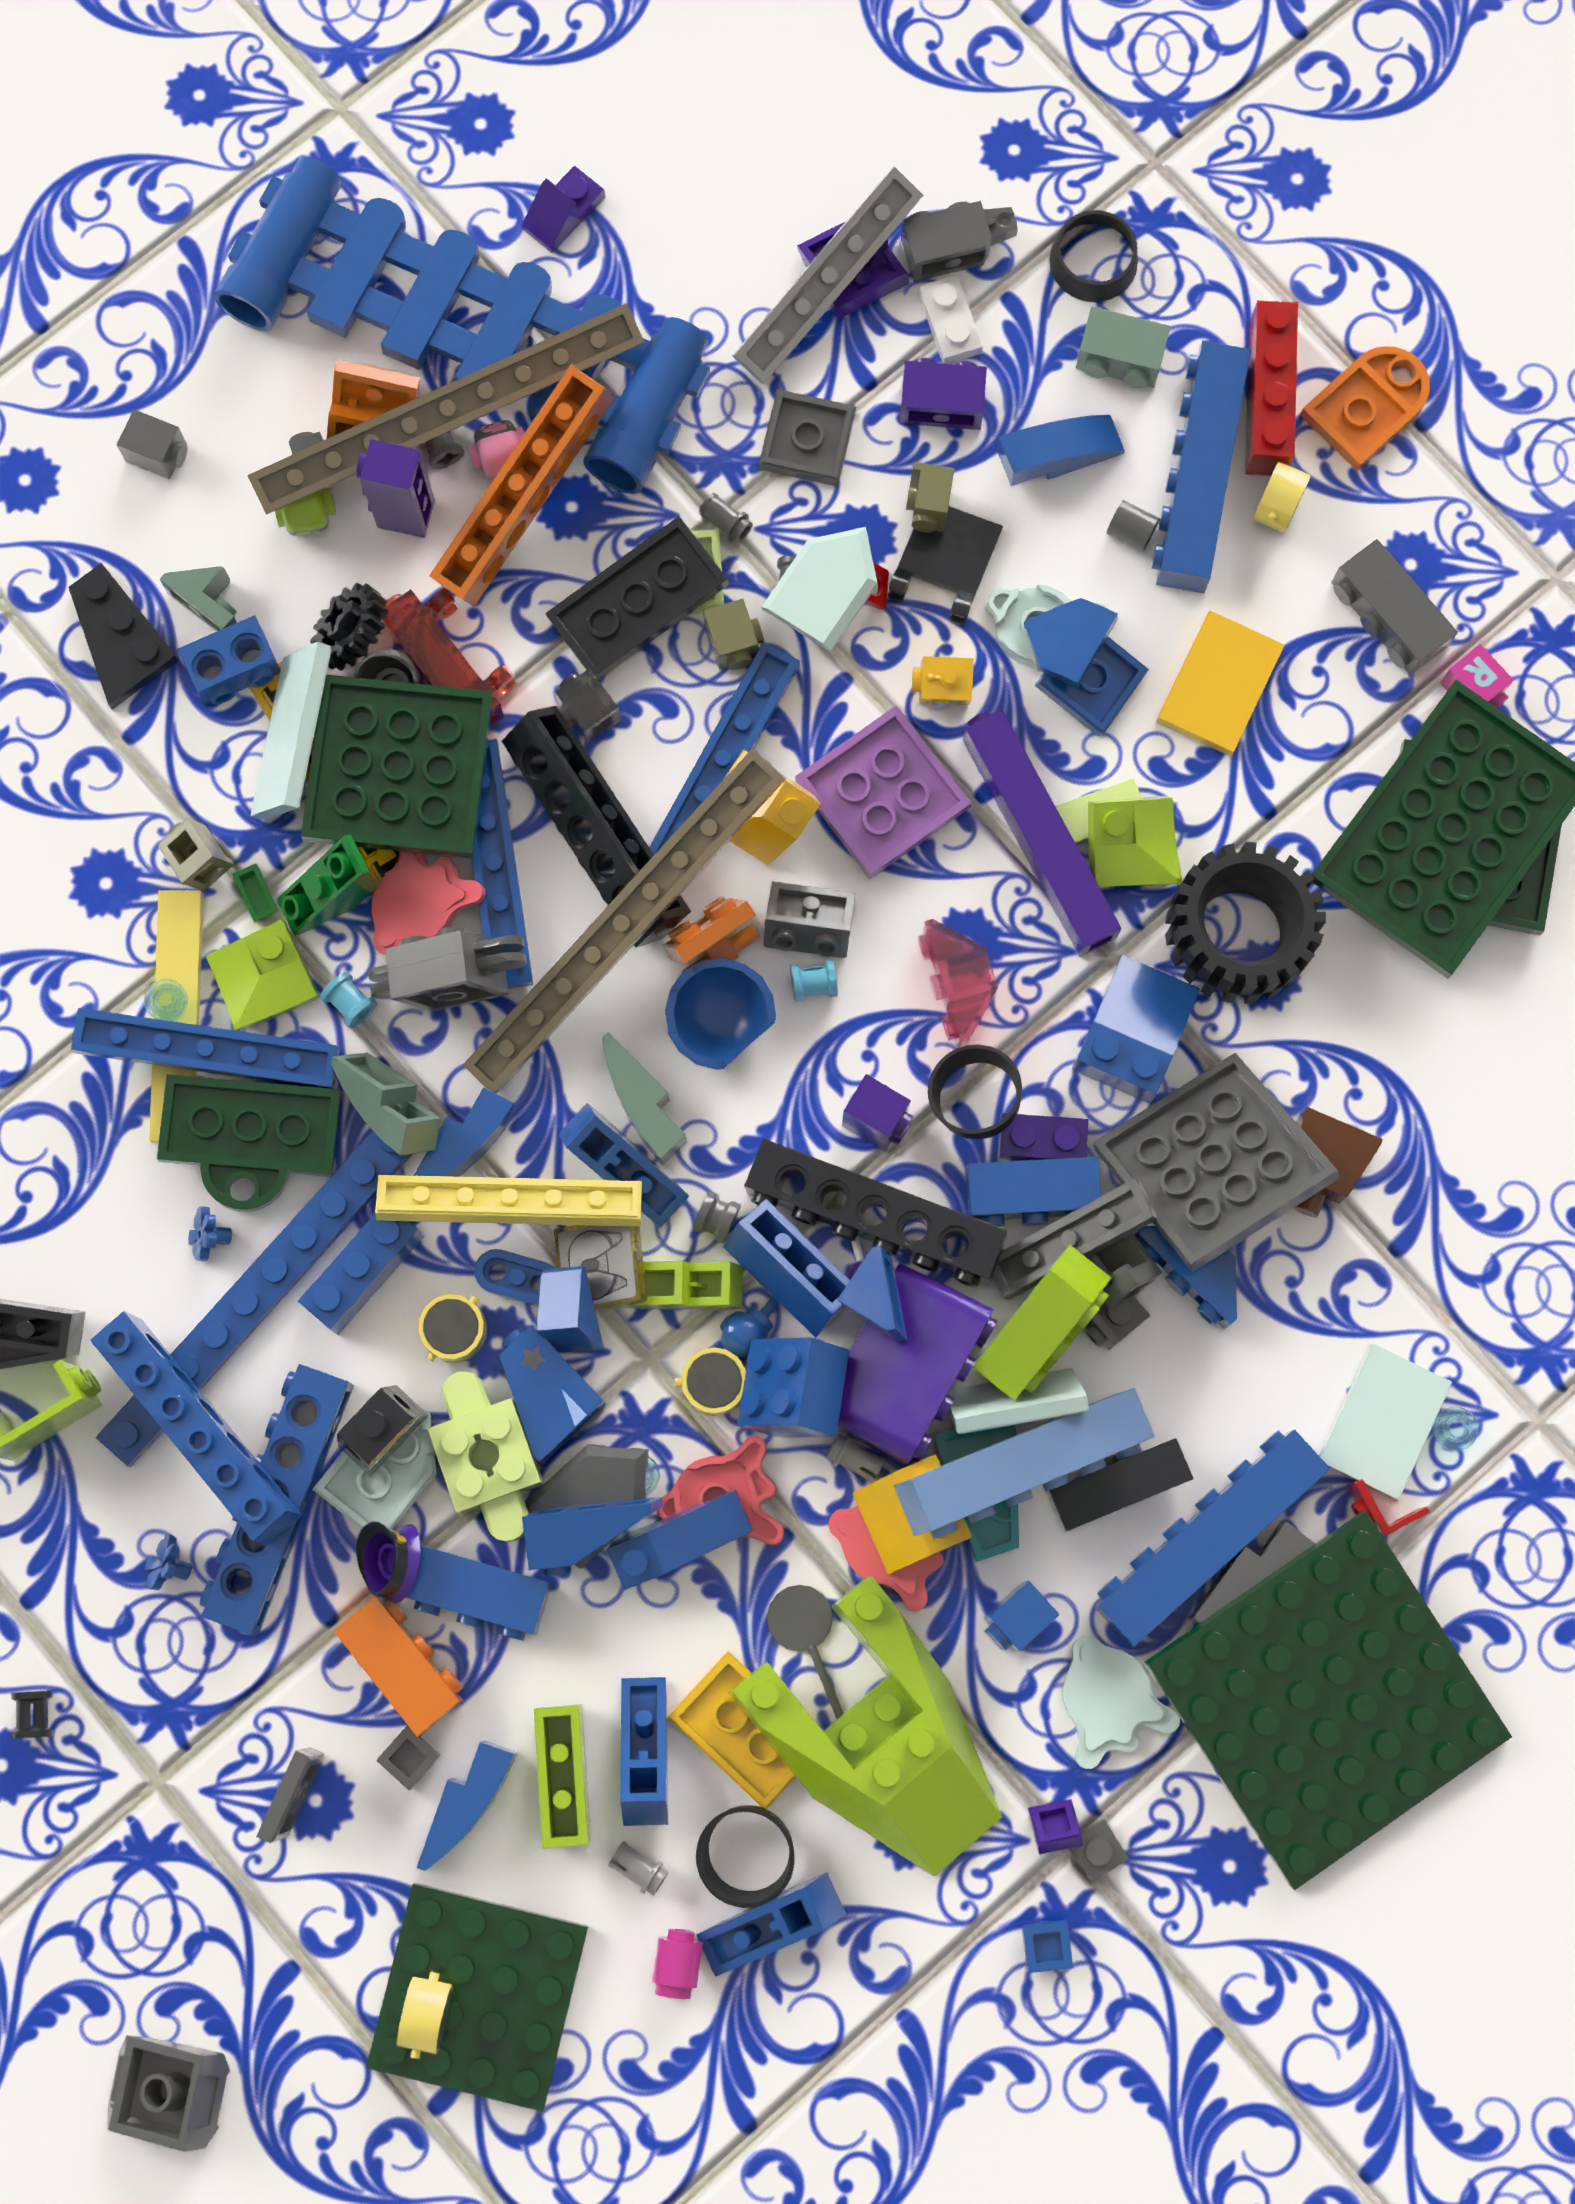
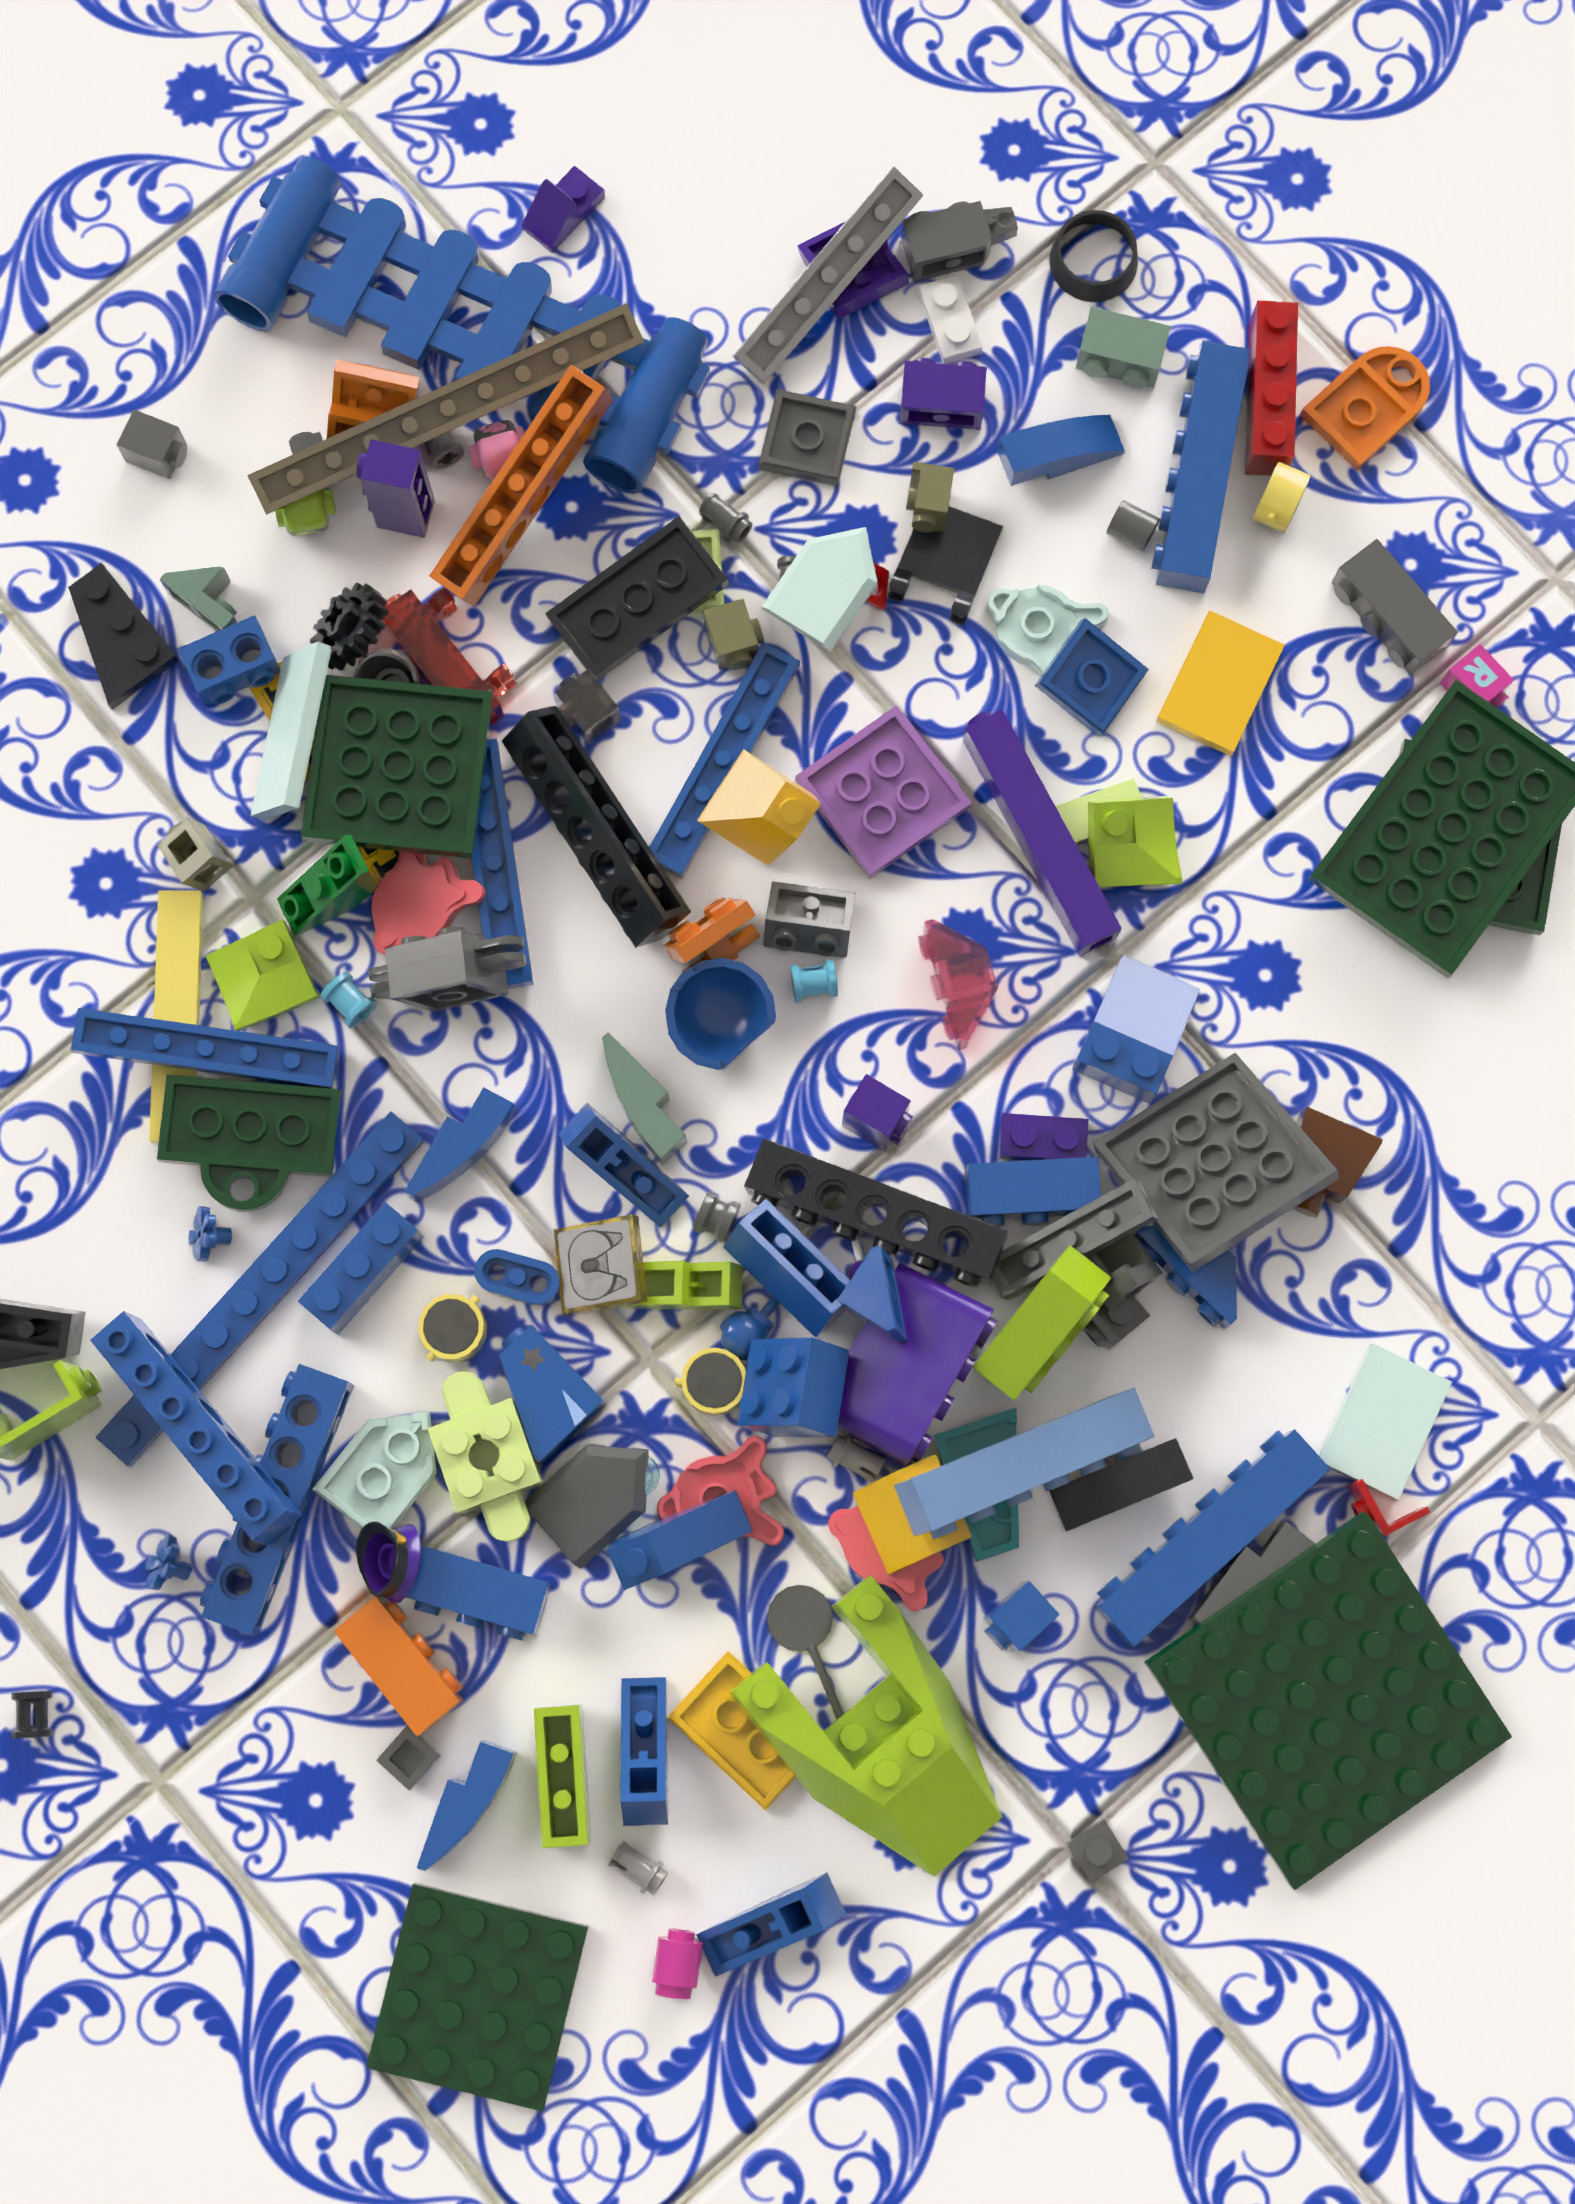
(167, 2093): dark grey slope -> none
(175, 1008): clear light blue plate -> none
(255, 892): green piece -> none
(290, 1795): dark grey tile -> none
(380, 1428): black torso -> none
(387, 1103): sand green slope -> none
(424, 2015): light yellow piece -> none
(508, 1200): light yellow tile -> none
(568, 1311): slope -> none
(569, 1534): blue slope -> none
(624, 921): dark tan plate -> none
(727, 1893): black tyre -> none
(943, 681): yellow head -> none
(969, 1055): black tyre -> none
(988, 1407): light aqua tile -> none
(1047, 1946): blue plate -> none
(1055, 1826): dark purple tile -> none
(1069, 638): blue slope -> none
(1108, 1700): light aqua tile -> none
(1268, 881): black tyre -> none
(1442, 1431): clear light blue plate -> none

